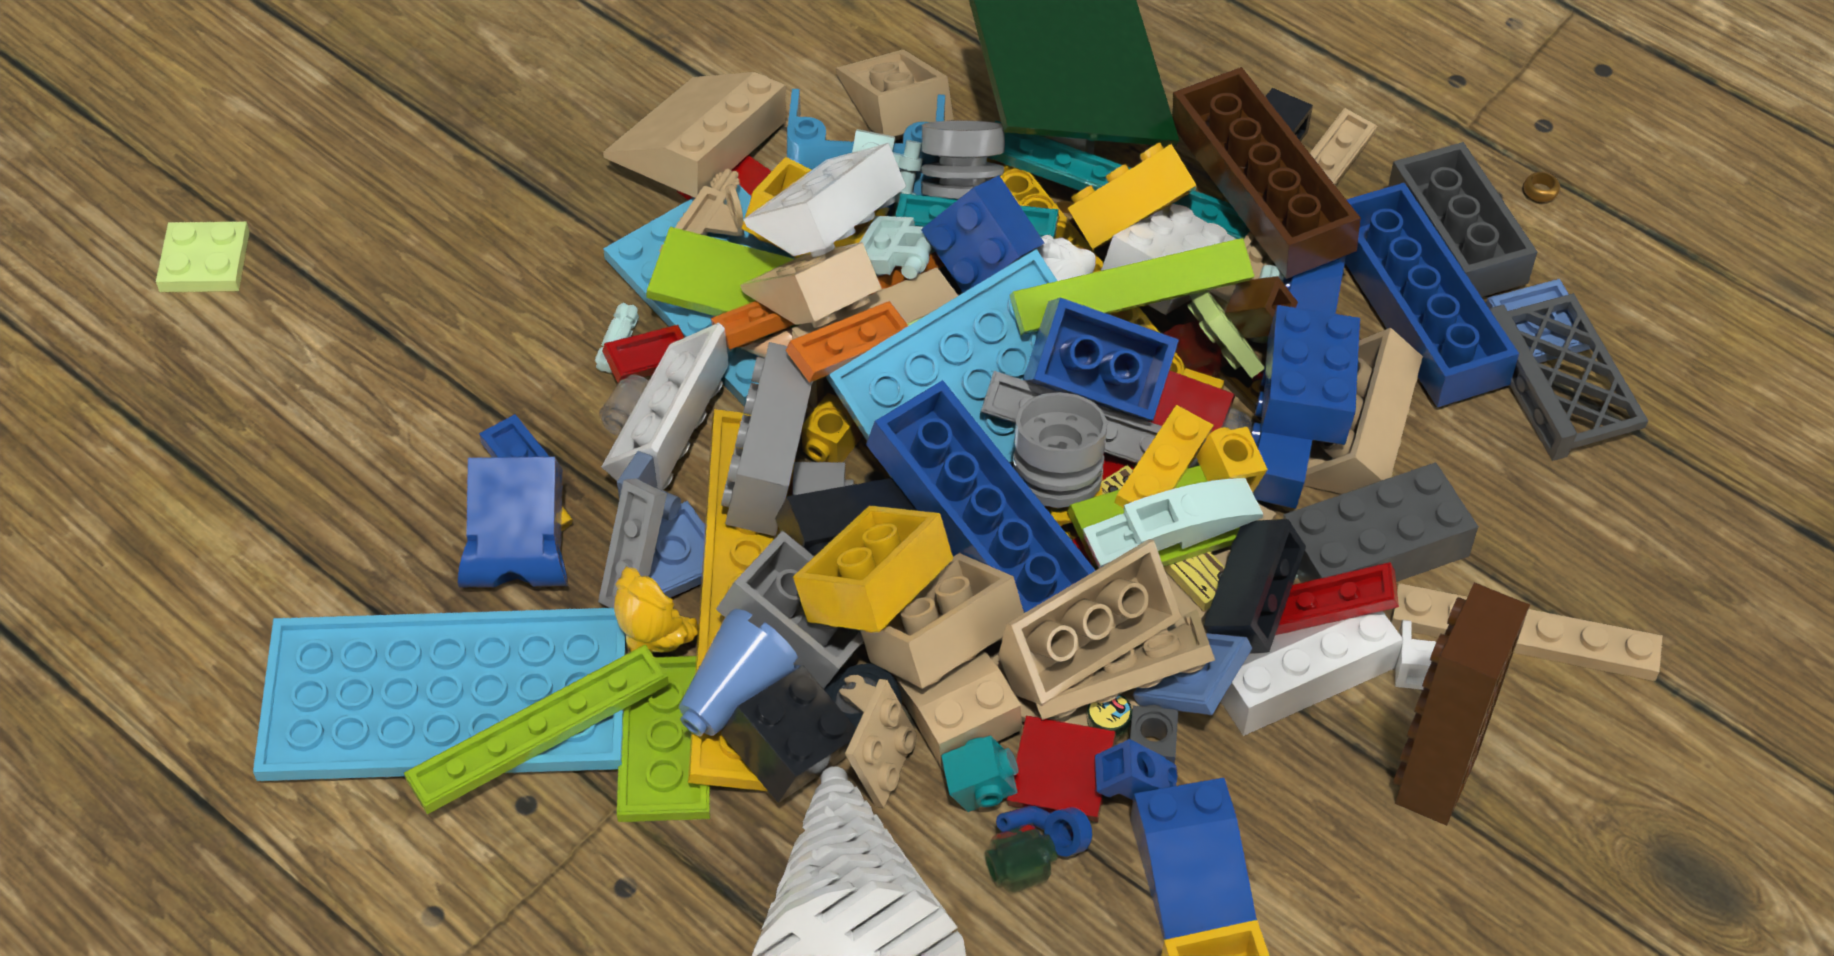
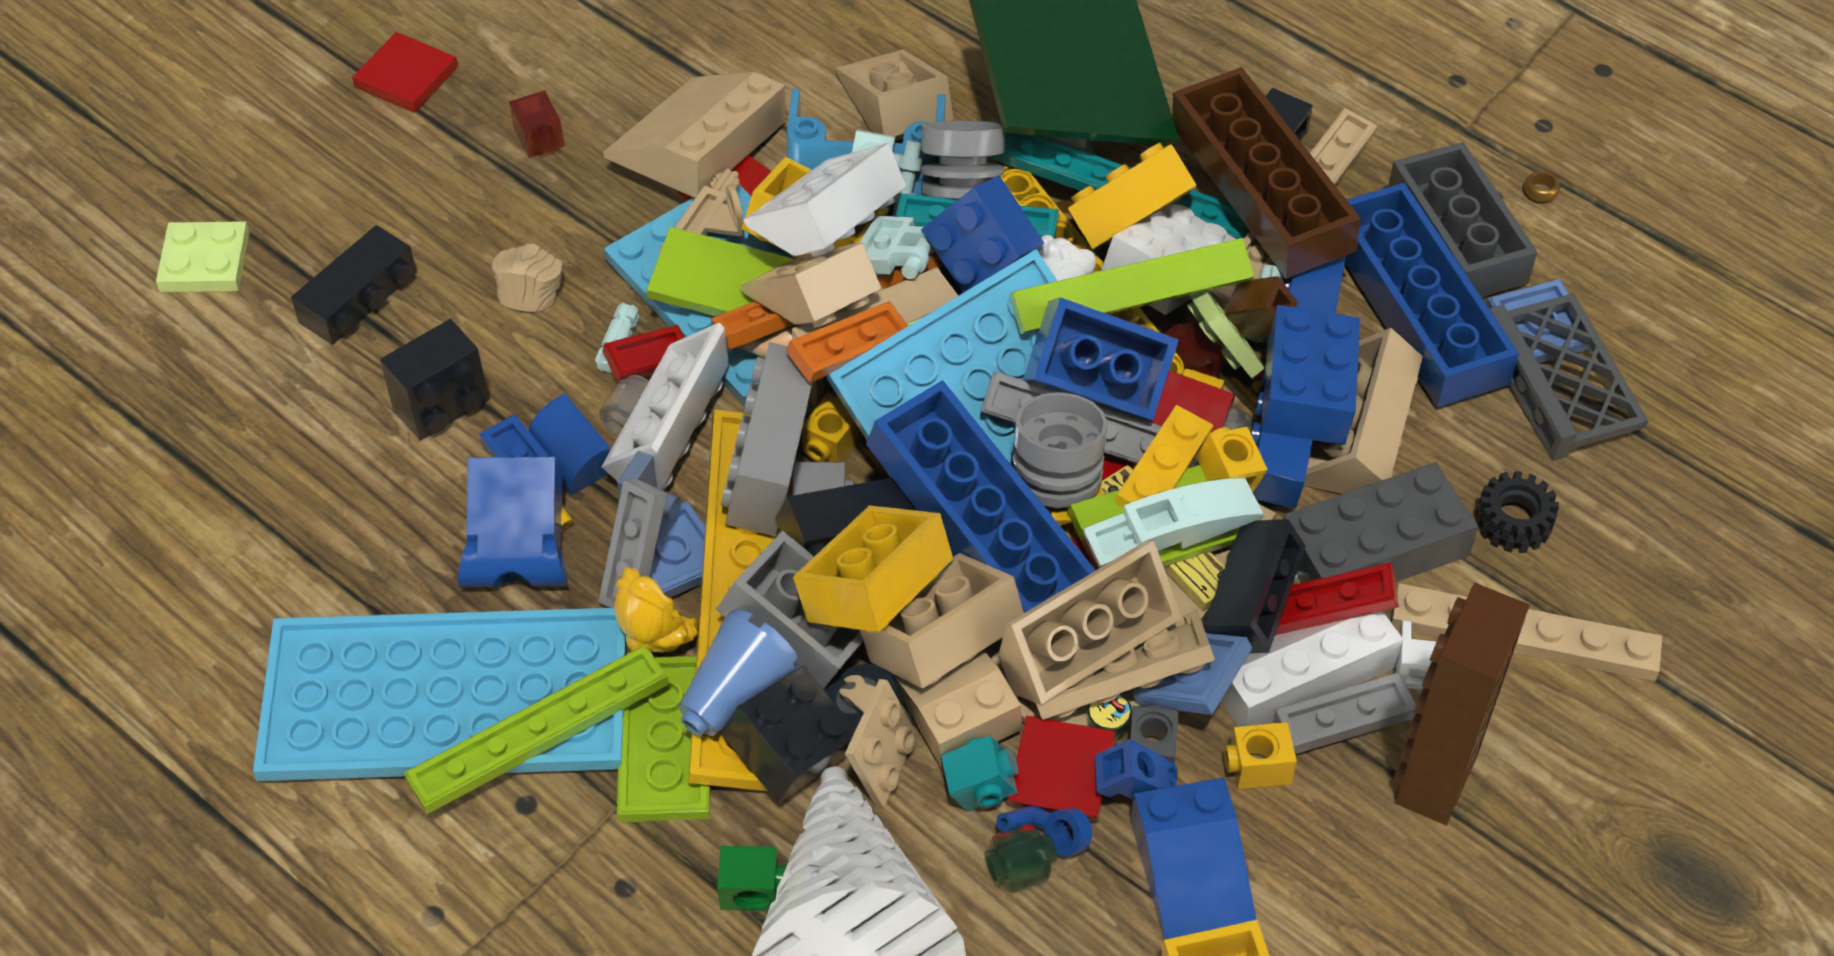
(354, 285): none -> black brick
(405, 71): none -> red tile
(435, 379): none -> black brick
(527, 278): none -> tan hair
(536, 124): none -> clear red brick
(572, 441): none -> blue brick
(748, 877): none -> green brick
(1267, 740): none -> yellow brick
(1347, 712): none -> light grey plate
(1523, 494): none -> black tyre

